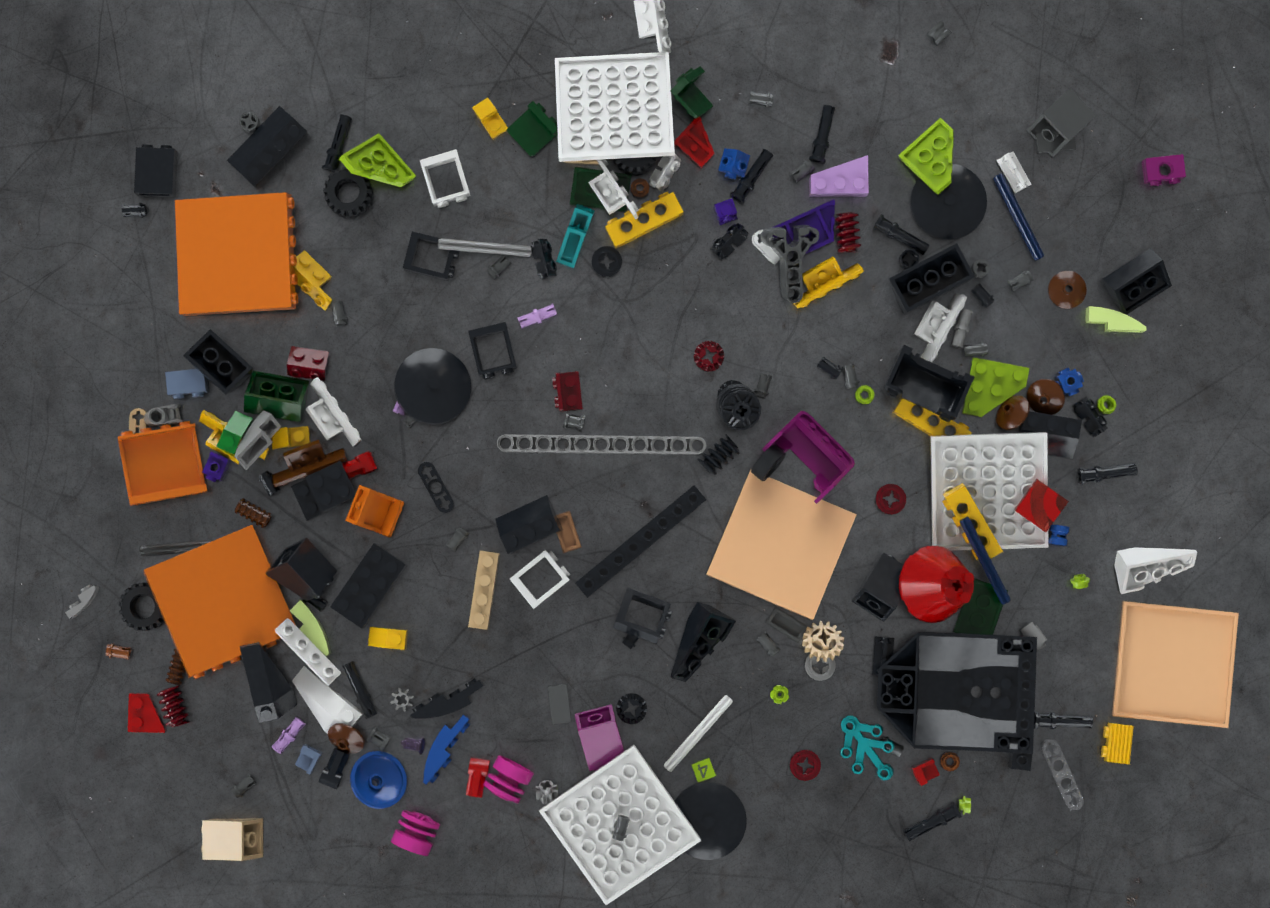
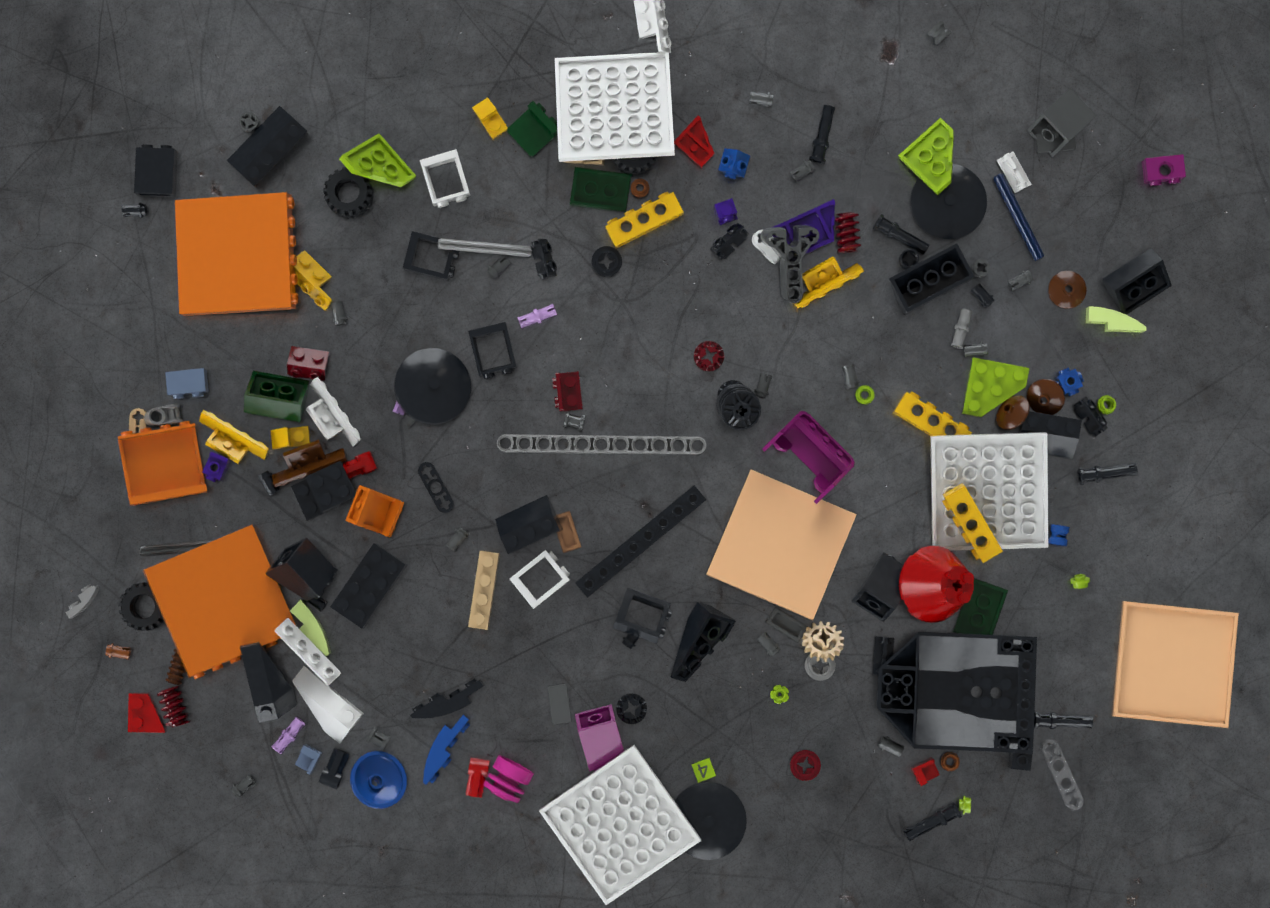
(218, 362): black slope -> none
(232, 839): tan slope -> none
(234, 432): green slope -> none
(252, 512): reddish brown piece -> none
(256, 439): light grey slope -> none
(335, 152): black pin -> none
(346, 738): reddish brown dish -> none
(359, 690): black pin -> none
(388, 638): yellow slope -> none
(407, 698): light grey gear -> none
(412, 744): clear purple piece -> none
(415, 833): dark pink wheel -> none
(546, 791): light grey gear -> none
(575, 235): teal slope -> none
(610, 193): white bracket -> none
(620, 828): dark grey pin -> none
(662, 178): white hinge -> none
(689, 95): dark green bracket -> none
(698, 733): white axle -> none
(719, 455): black piece -> none
(747, 183): black pin -> none
(768, 462): black tyre -> none
(830, 367): black pin -> none
(842, 180): lavender wedge -> none
(865, 745): teal plant -> none
(898, 493): dark red gear -> none
(927, 384): black windscreen -> none
(937, 324): white bracket -> none
(985, 560): dark blue axle -> none
(1034, 631): light grey brick -> none
(1041, 505): tile -> none
(1118, 743): yellow brick -> none
(1143, 565): white wedge -> none

